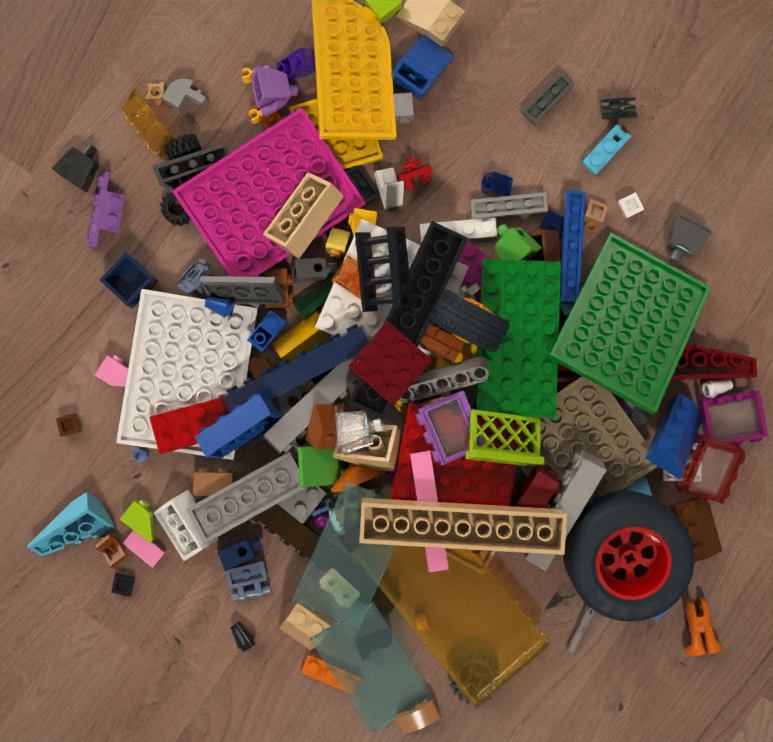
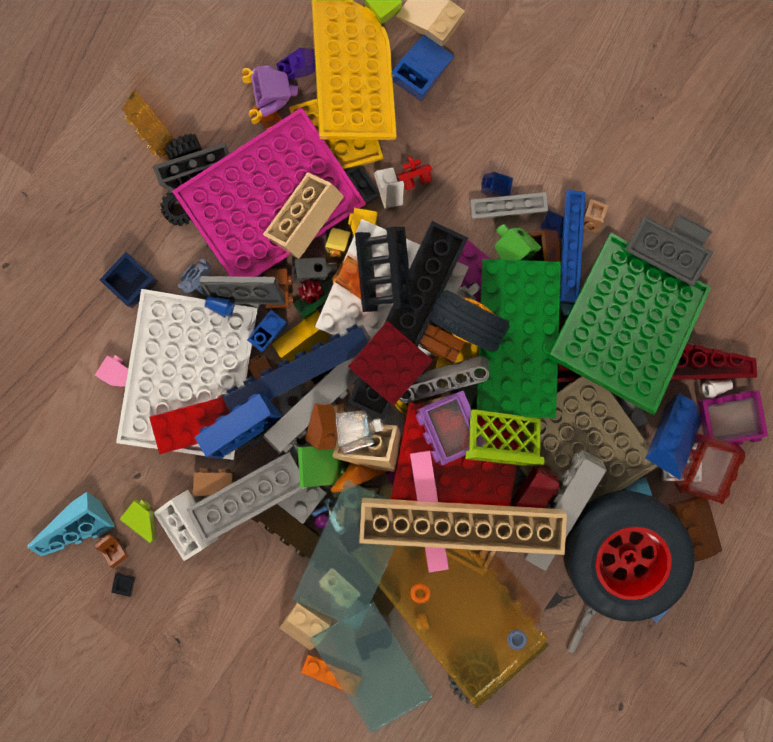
(68, 425): reddish brown plate -> none
(78, 167): pearl dark grey torso -> none
(106, 212): medium lavender bracket -> none
(140, 454): medium blue hinge -> none
(148, 552): bright pink tile -> none
(153, 88): tan plate -> none
(181, 92): light grey brick -> none
(230, 557): dark blue torso -> none
(242, 637): black cone -> none
(246, 575): sand blue plate -> none
(310, 291): none -> dark red gear
(403, 107): light grey brick -> none
(420, 717): medium nougat slope -> none
(425, 597): none -> orange plate
(471, 228): white plate -> none
(516, 639): none -> sand blue plate
(547, 98): dark grey plate -> none
(605, 150): medium azure plate -> none
(618, 108): pearl dark grey hips -> none
(630, 205): white plate -> none
(668, 251): none -> dark grey tile
(699, 623): orange piece -> none

